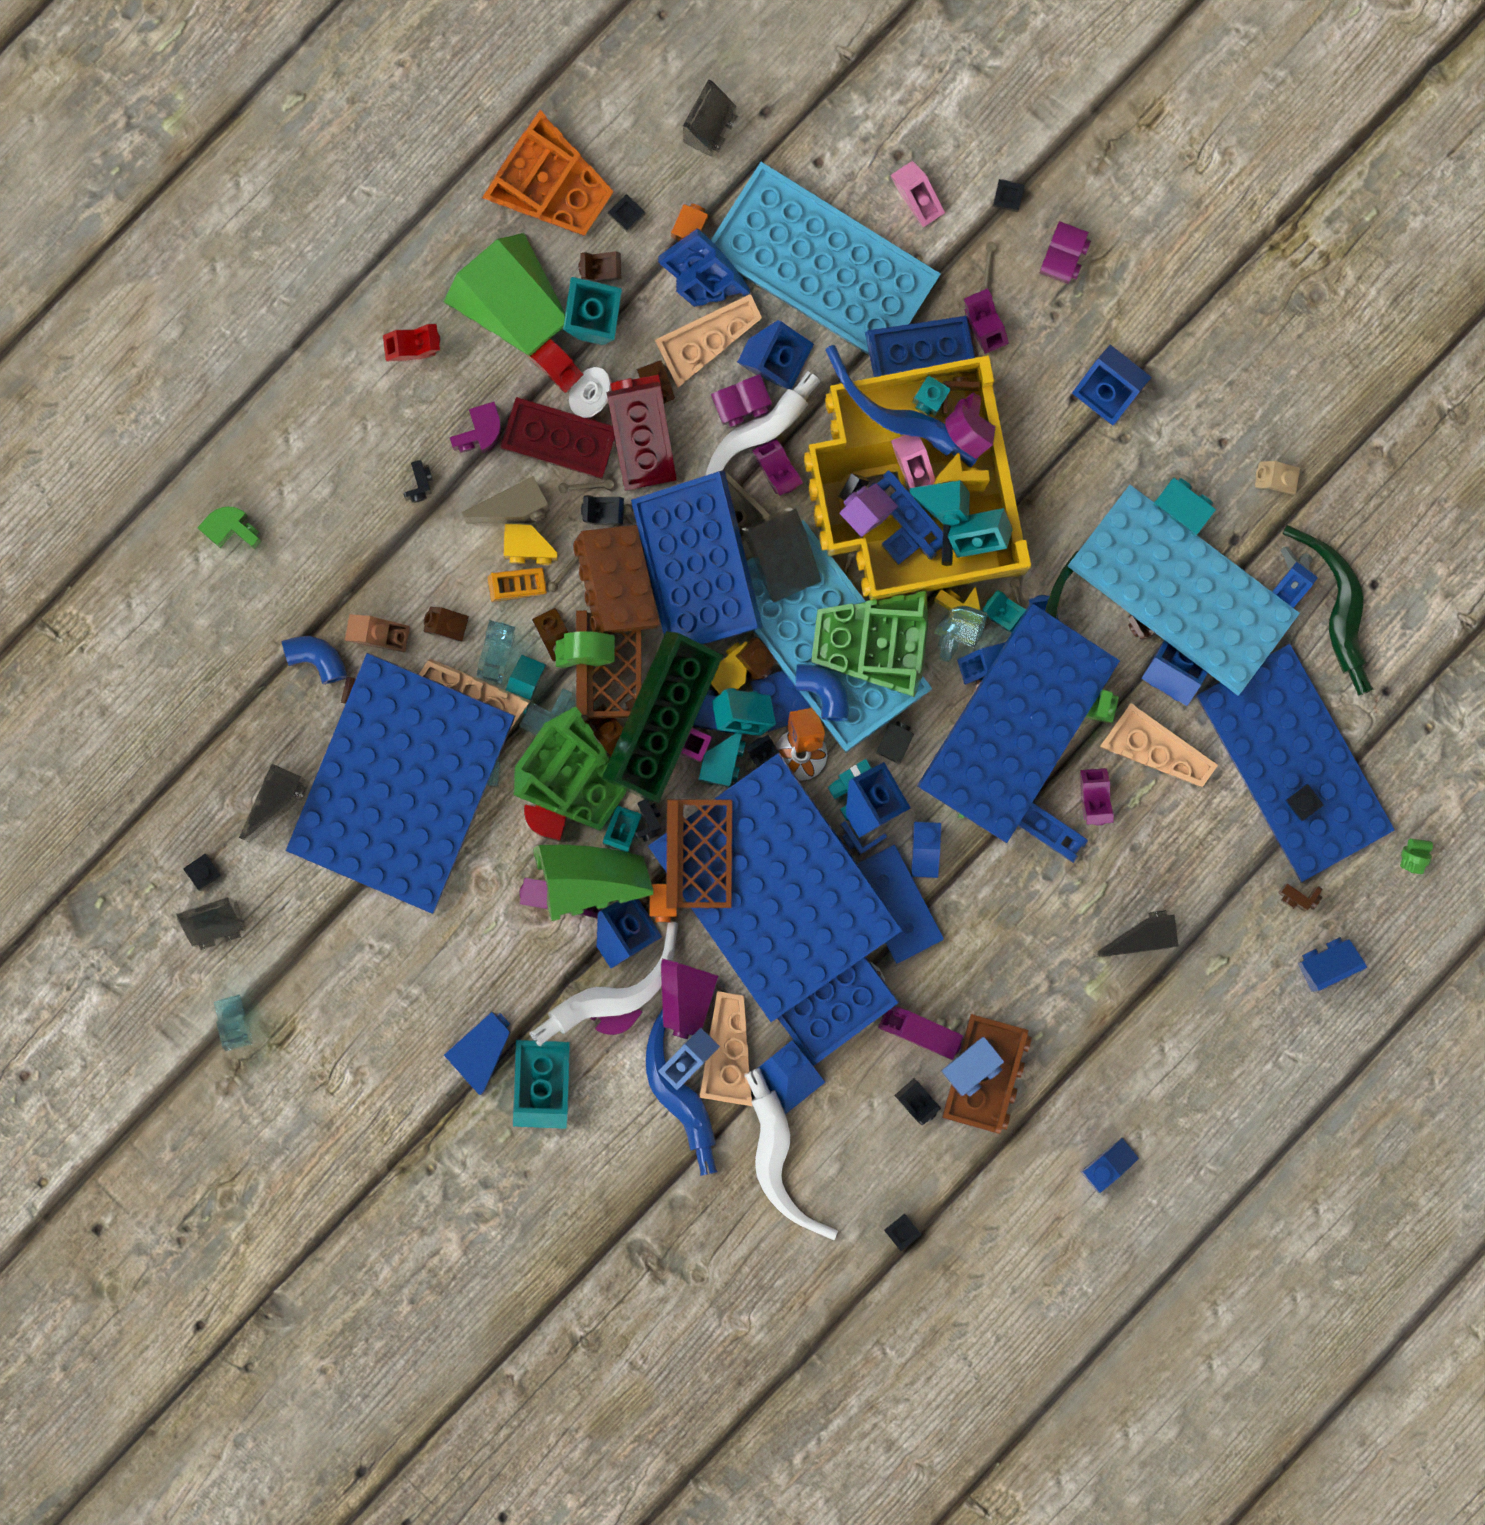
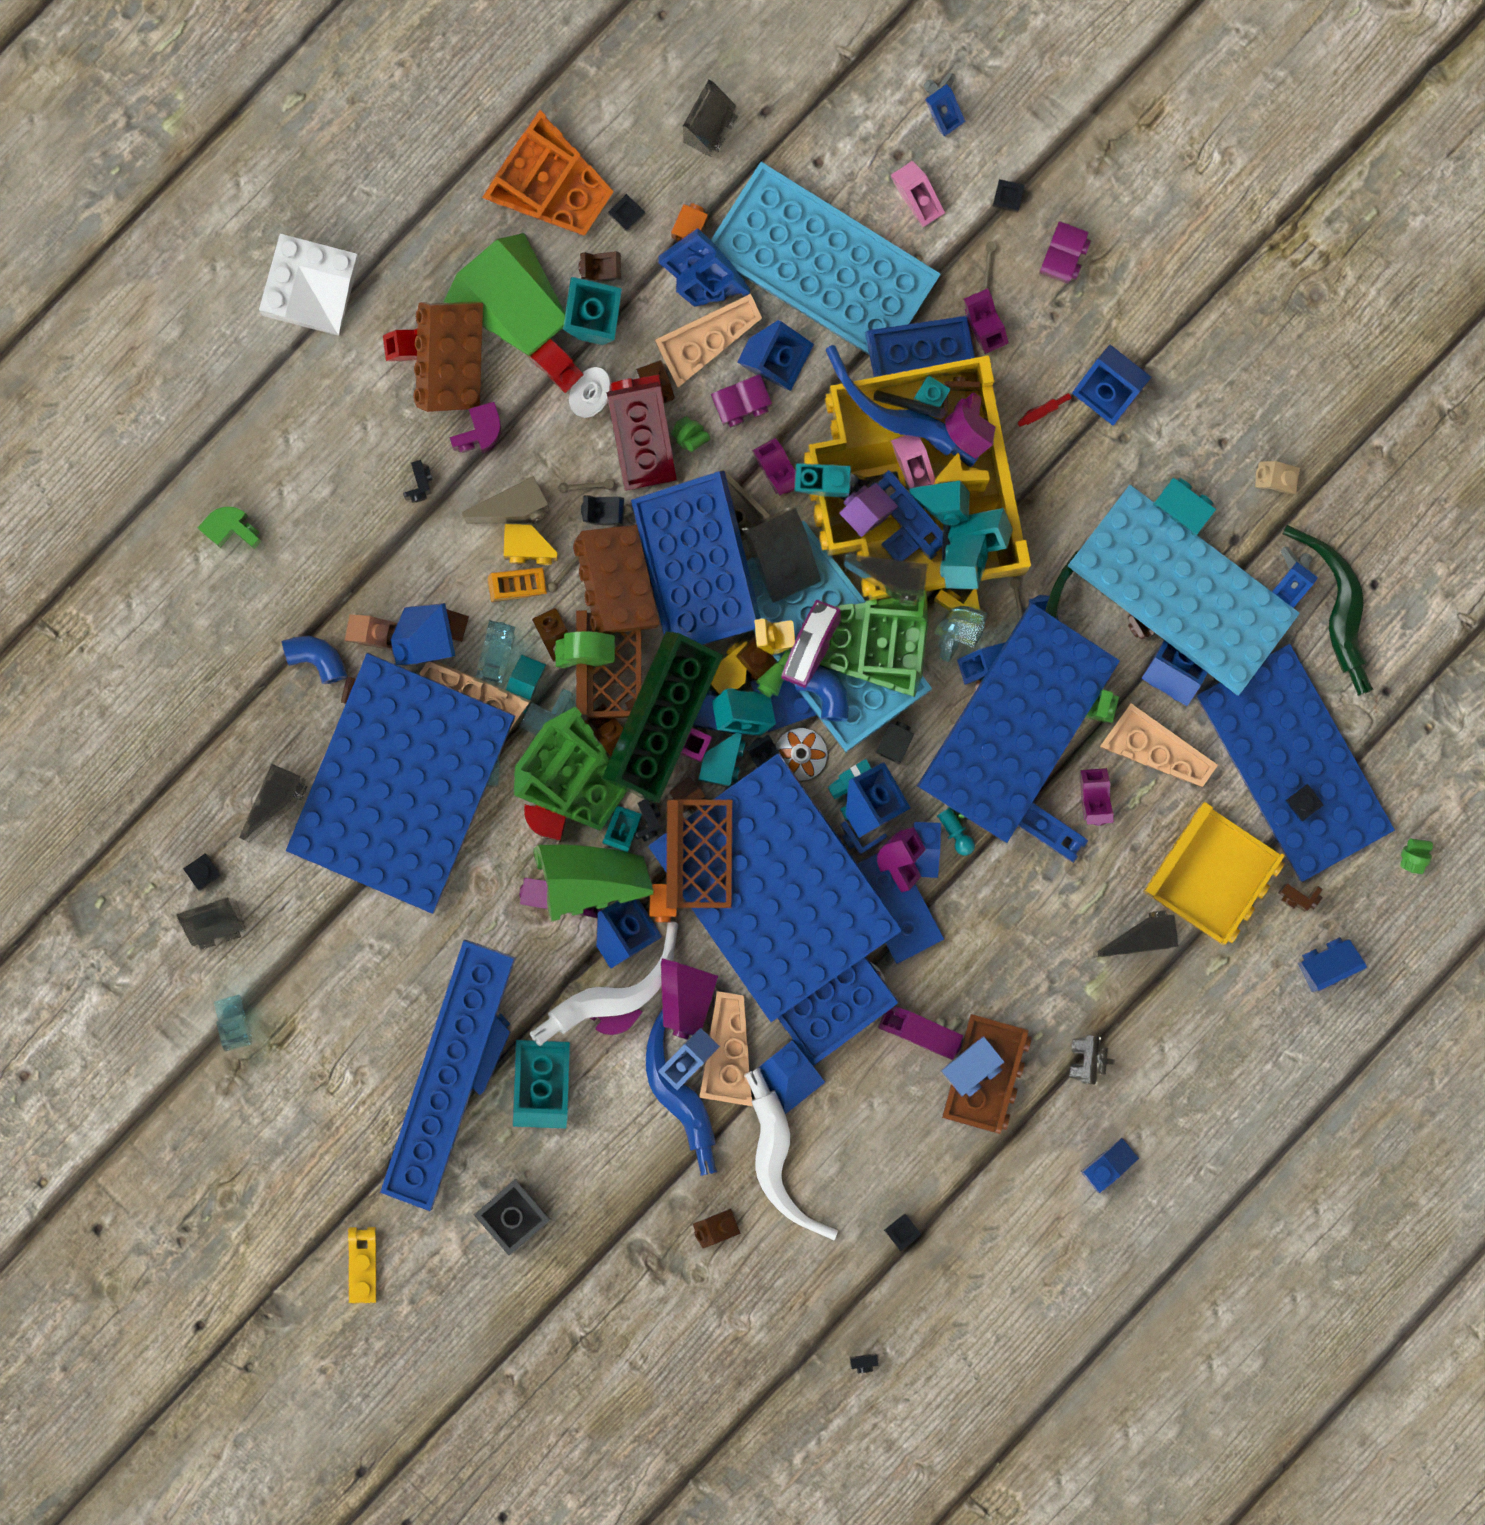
(309, 284): none -> white slope
(362, 1266): none -> yellow plate
(422, 635): none -> blue slope
(447, 1075): none -> blue plate
(448, 356): none -> dark orange bracket
(512, 1217): none -> dark grey brick
(558, 438): dark red plate -> none
(687, 790): none -> reddish brown bracket
(689, 434): none -> bright green piece
(716, 1228): none -> reddish brown bracket
(764, 427): white animal -> none
(771, 681): none -> bright green cone
(774, 637): none -> yellow slope
(805, 730): orange brick -> none
(811, 643): none -> slope
(822, 480): none -> teal slope
(864, 1363): none -> black plate
(896, 578): none -> clear smoke slope
(899, 858): none -> magenta brick
(909, 404): none -> black bar
(918, 1102): black bracket -> none
(944, 105): none -> blue piece
(964, 561): none -> teal brick
(964, 844): none -> teal pin
(1003, 611): teal bracket -> none
(1039, 412): none -> red hand
(1089, 1070): none -> clear smoke hips
(1214, 875): none -> yellow panel

